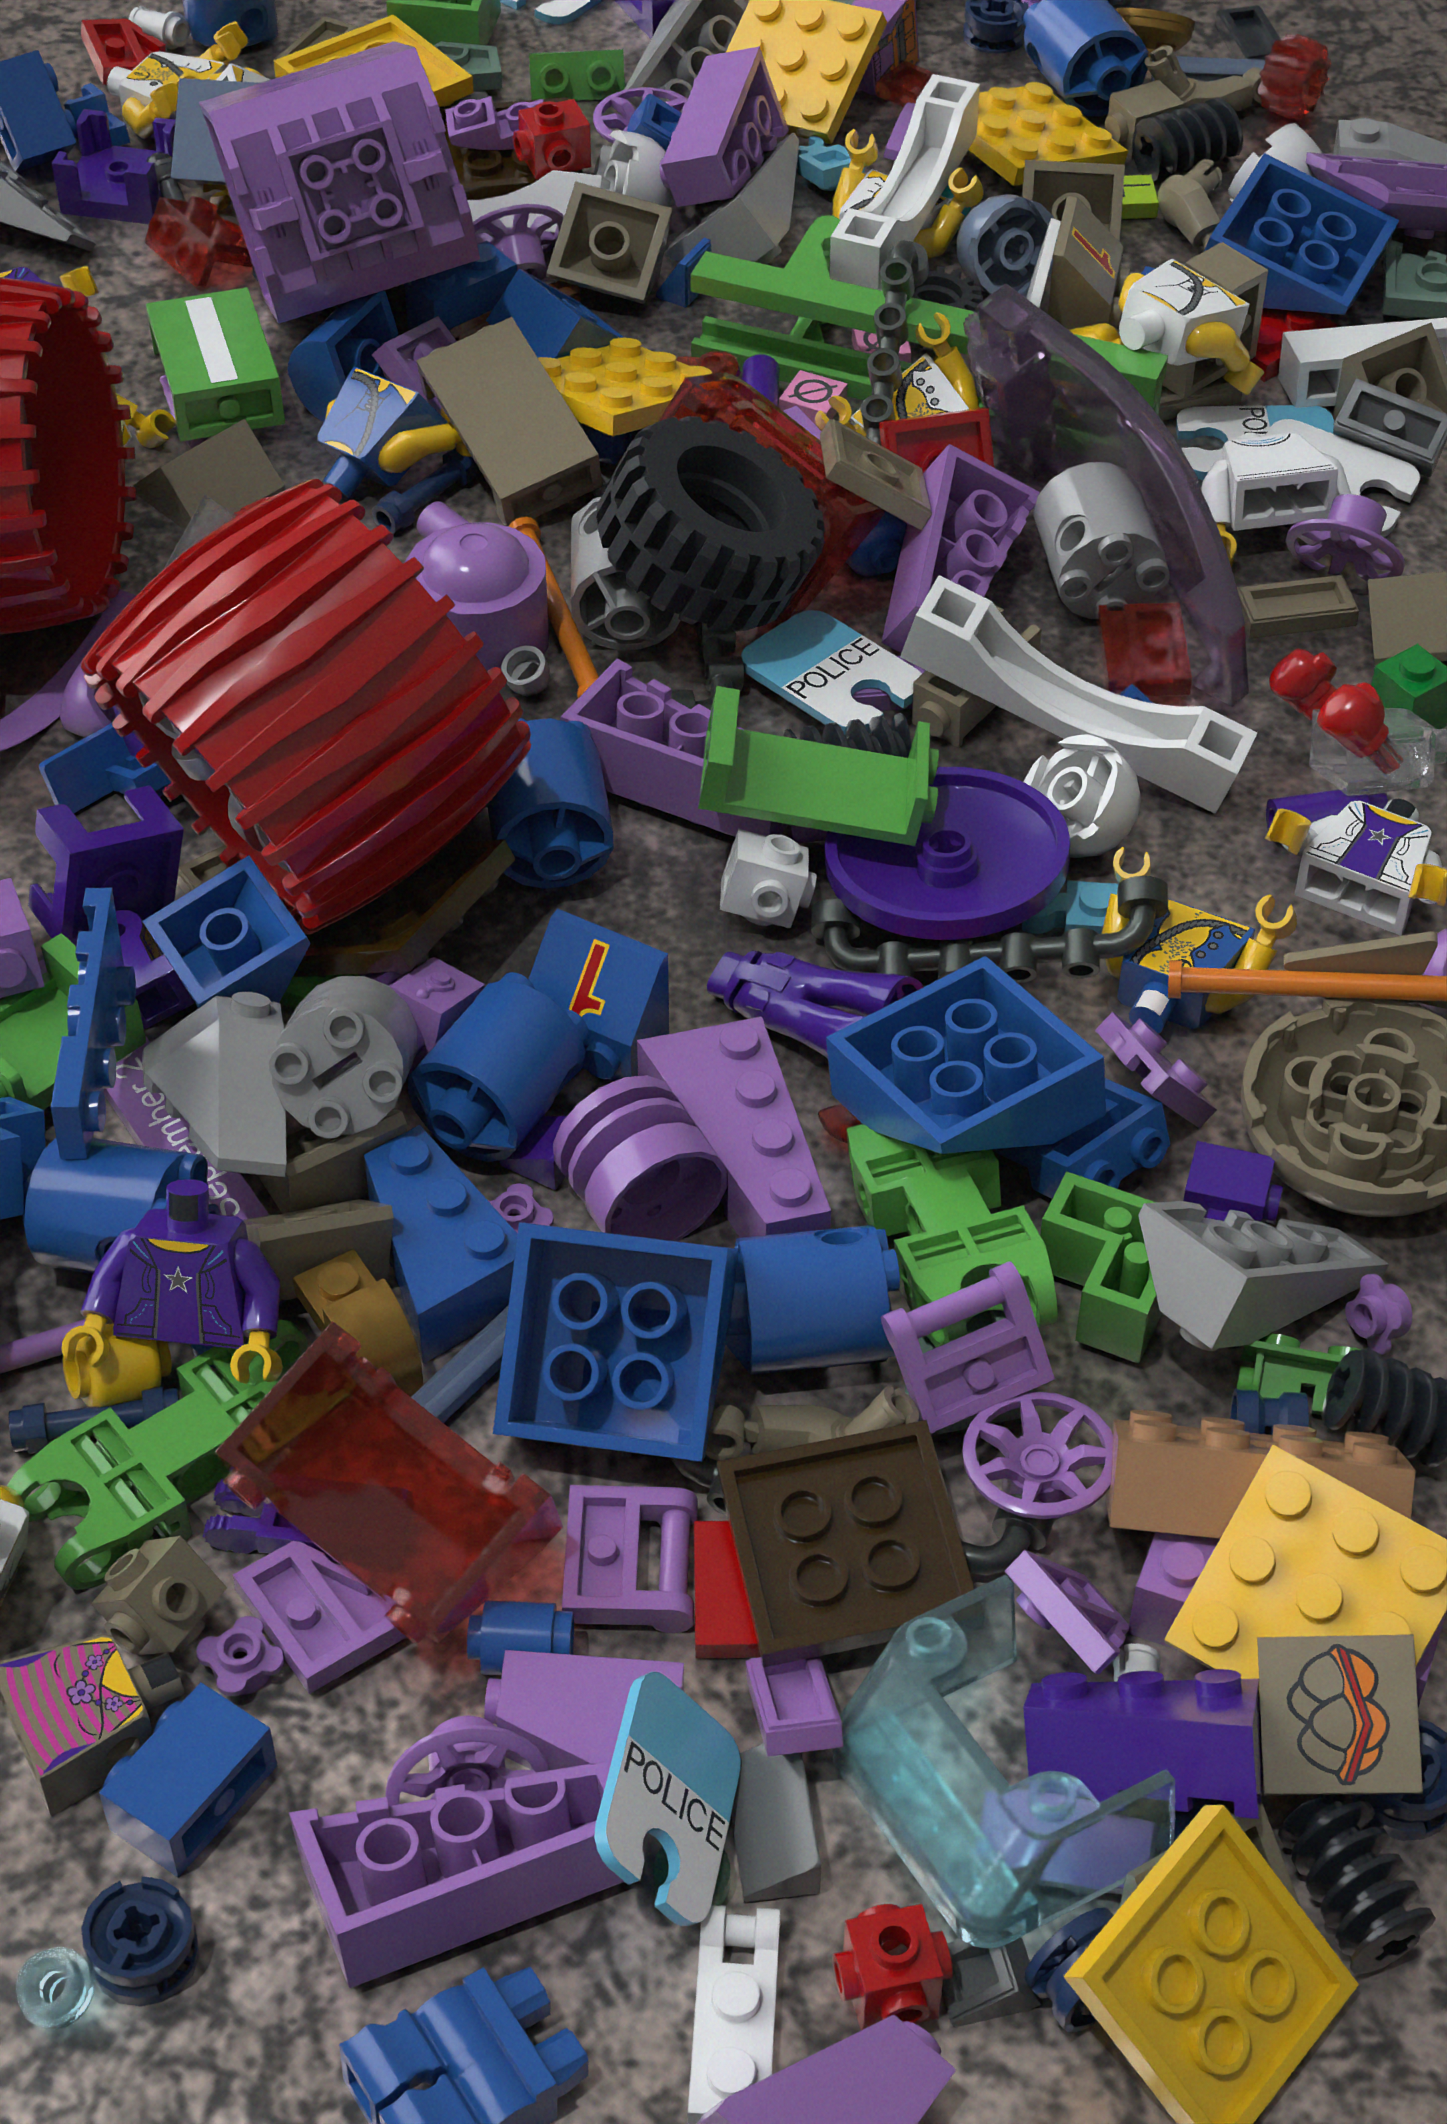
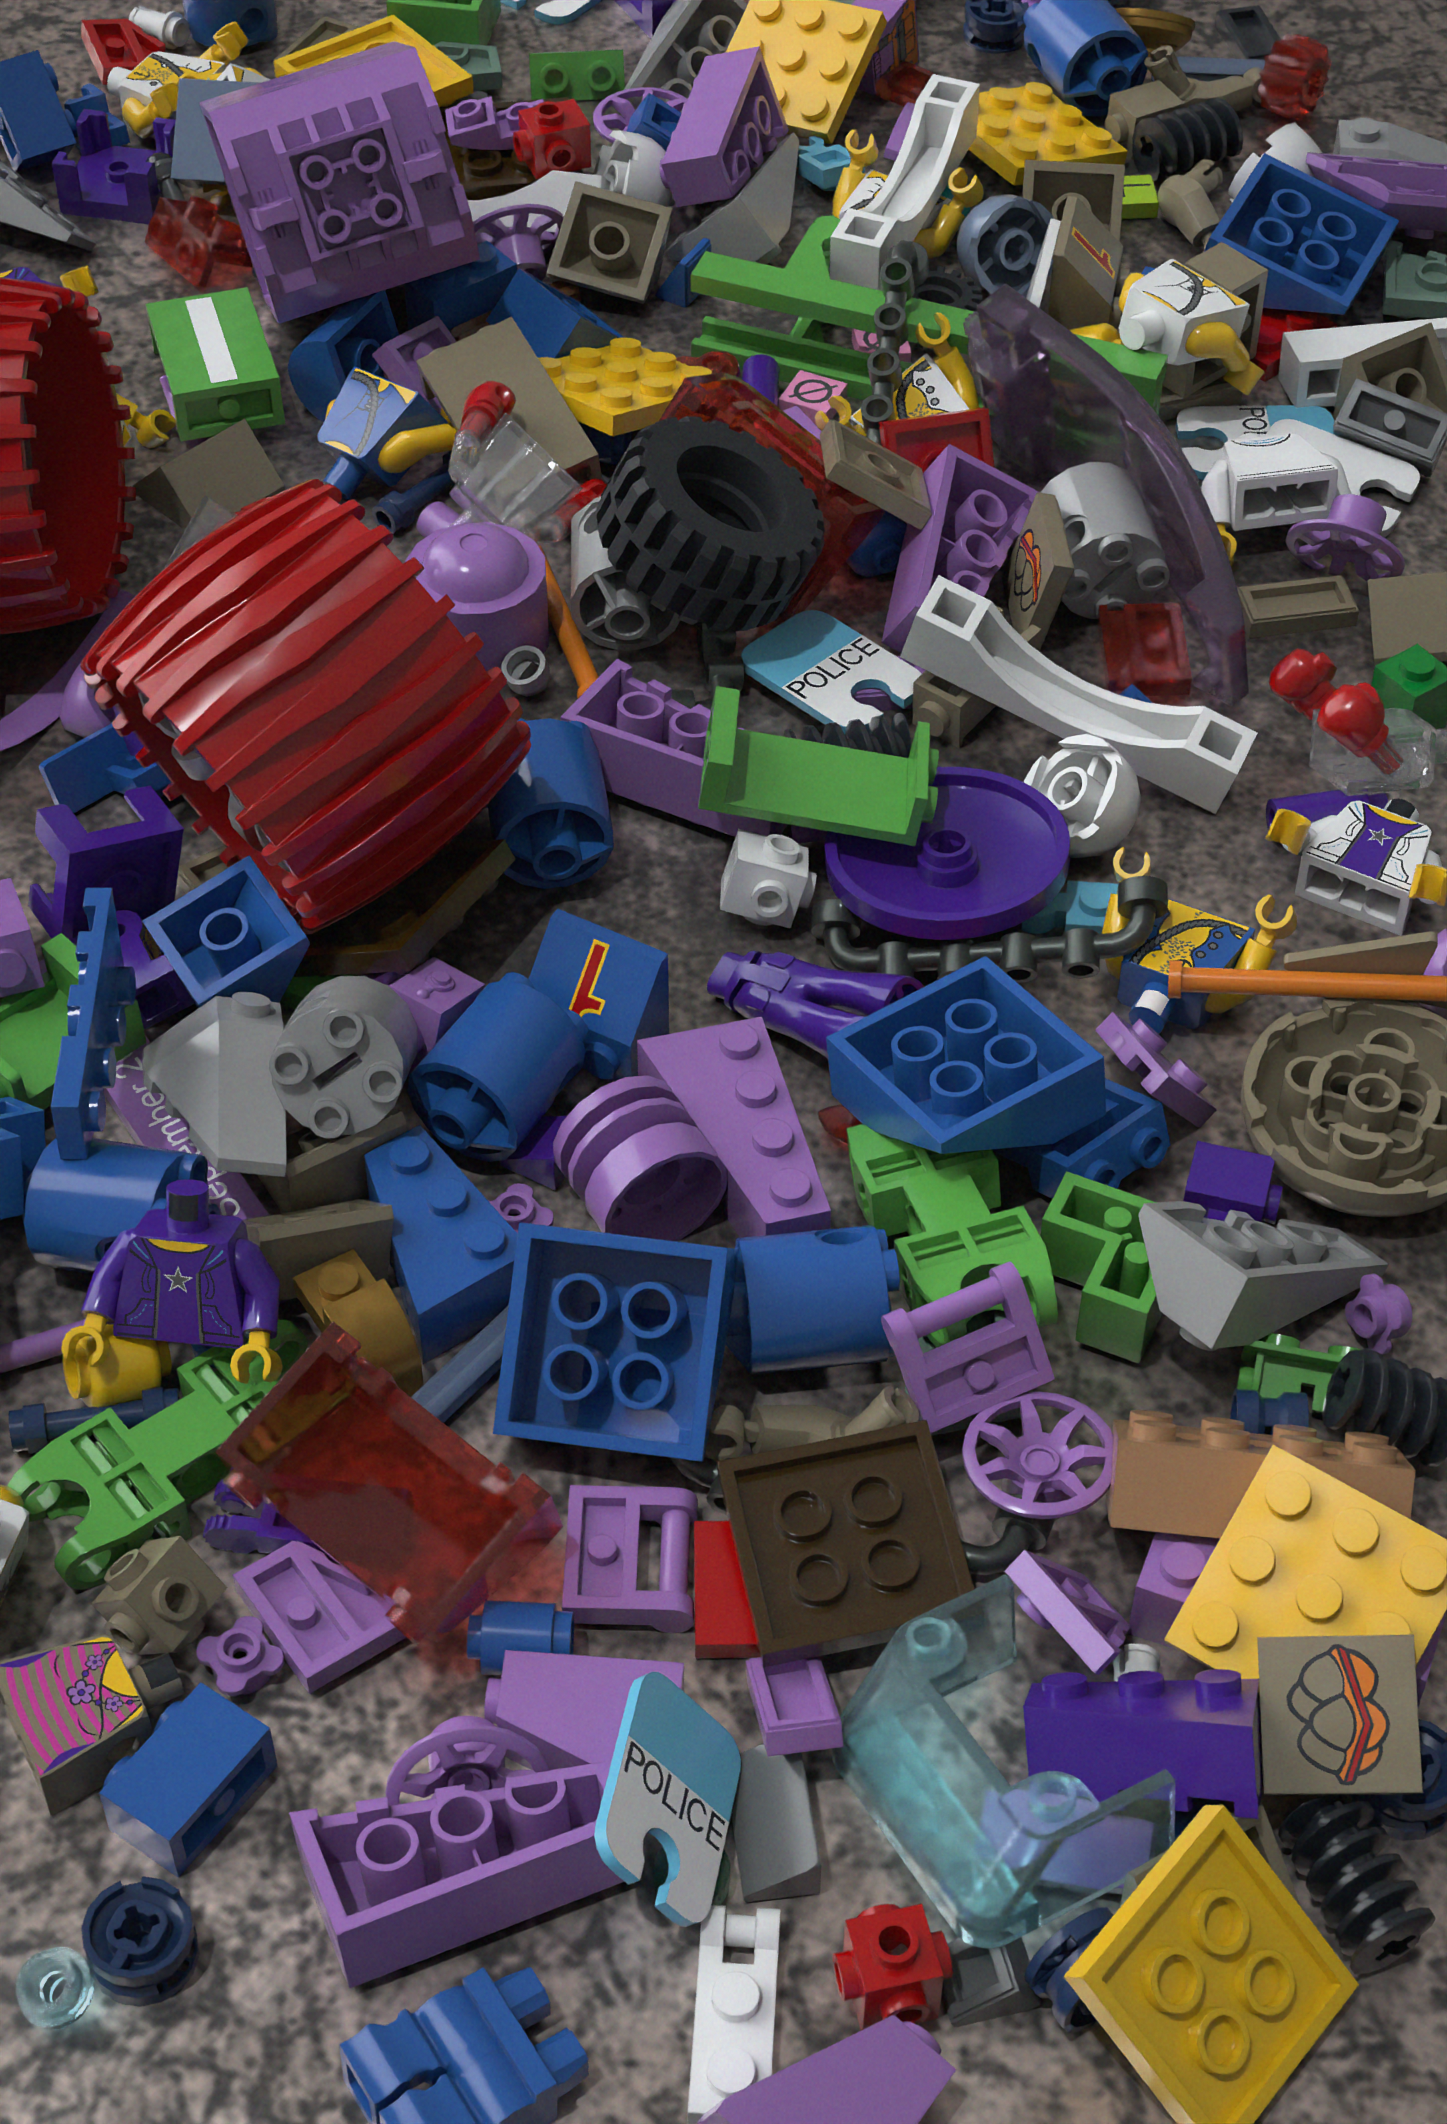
(507, 475): none -> clear torso
(1038, 567): none -> dark tan tile

